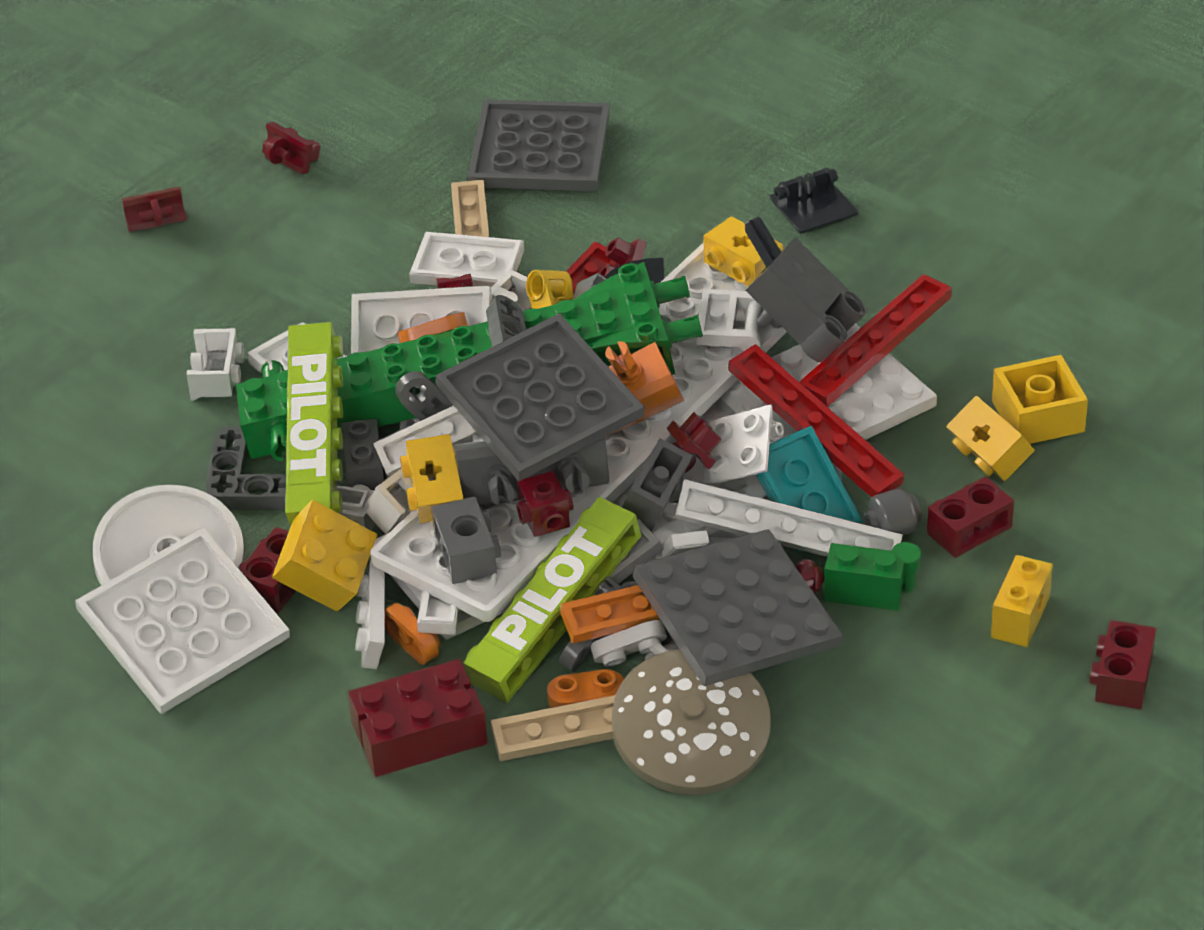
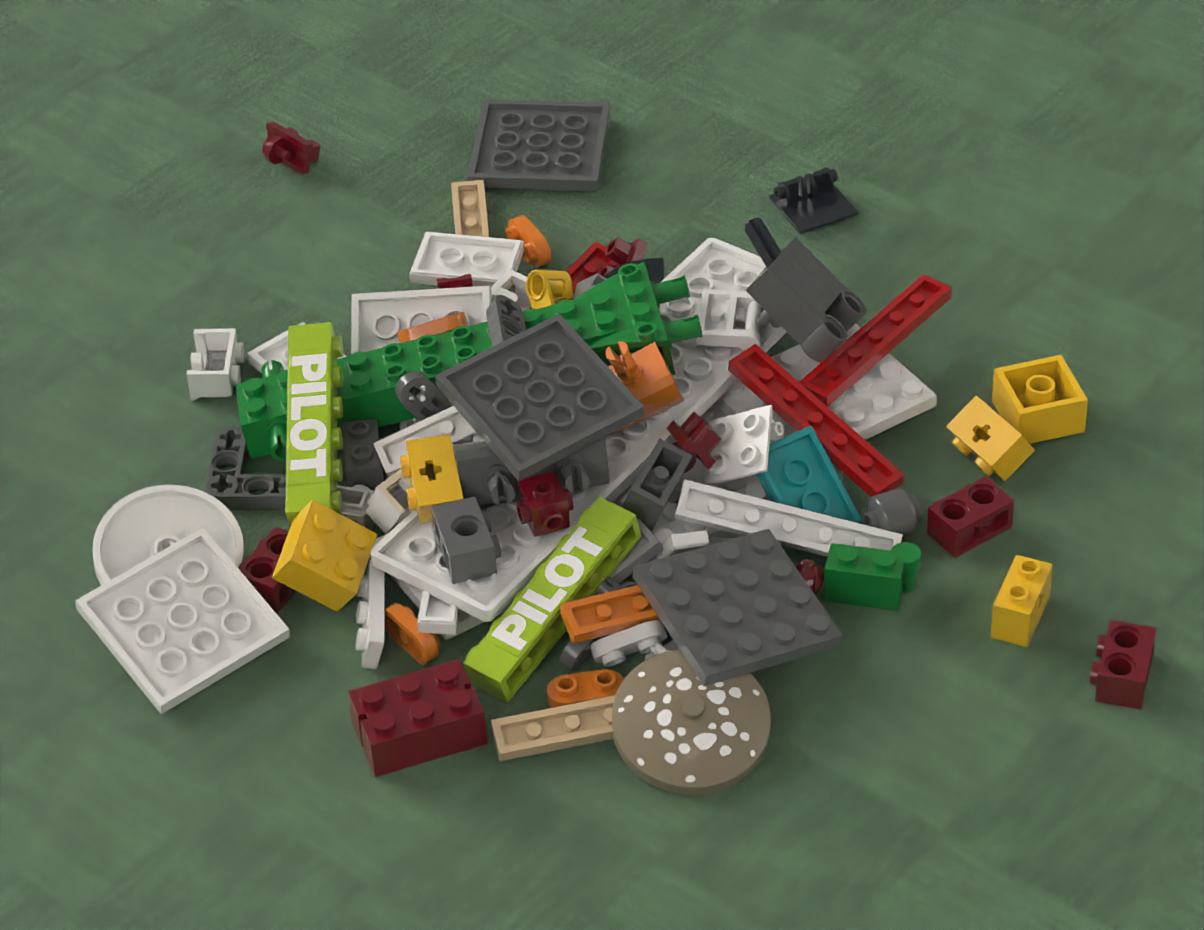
(153, 209): dark red hips -> none
(535, 244): none -> orange plate
(732, 252): yellow brick -> none

